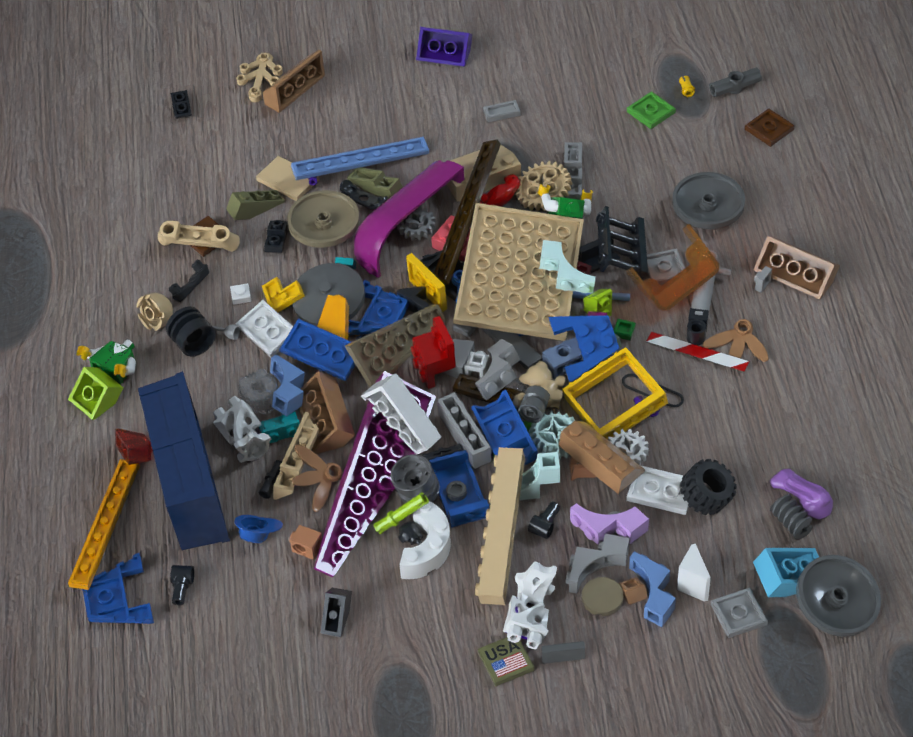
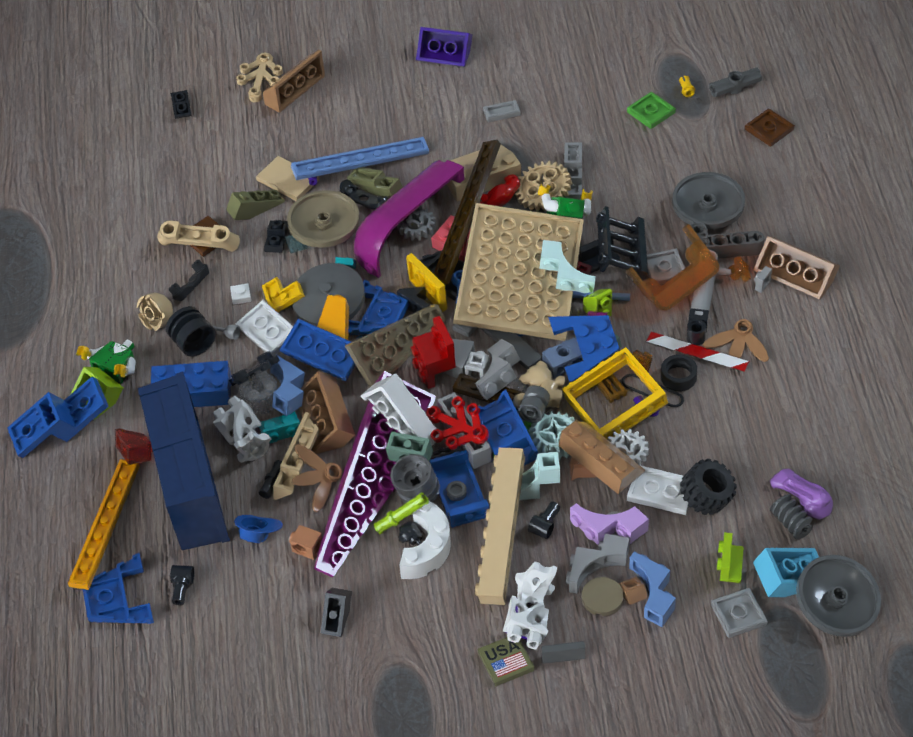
(57, 417): none -> blue bracket
(206, 381): none -> blue brick
(264, 363): none -> black plant
(294, 245): none -> clear light blue tile
(404, 445): none -> sand green brick
(458, 425): none -> red plant
(615, 395): none -> pearl gold tile
(624, 329): green tile -> none
(643, 358): none -> clear orange tile
(681, 361): none -> black tyre
(693, 575): white slope -> none
(730, 244): none -> dark grey beam
(731, 560): none -> lime bracket
(740, 269): none -> clear orange tile

